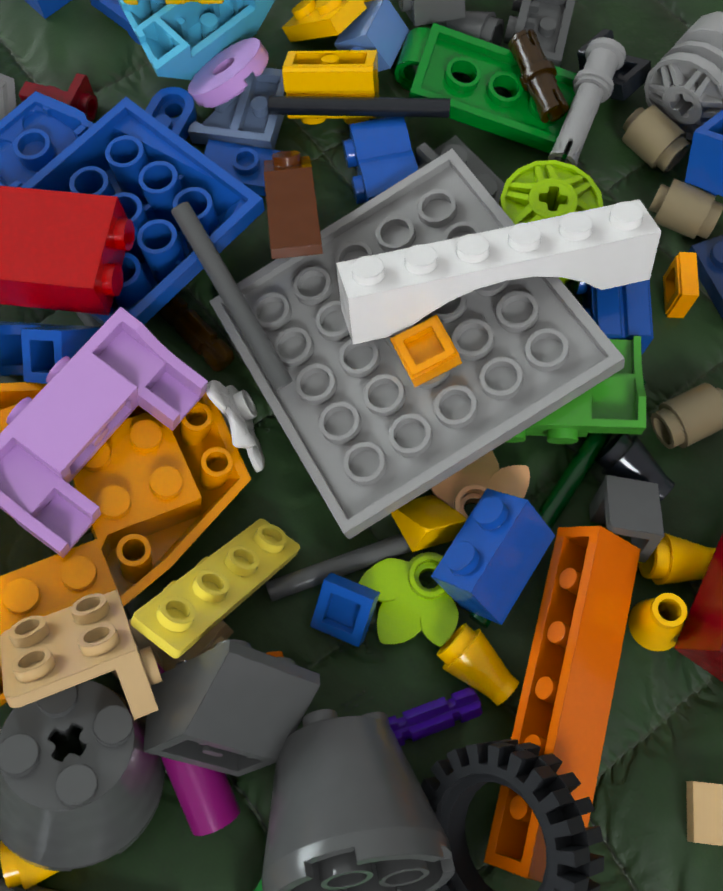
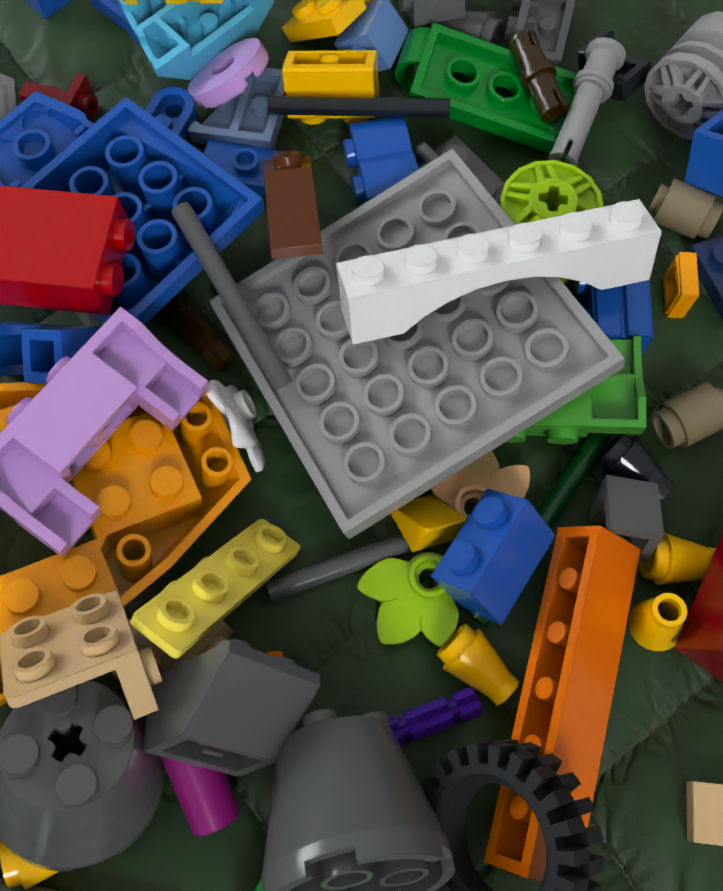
(344, 609): blue plate -> none
(426, 350): light orange tile -> none
(655, 138): dark tan brick -> none

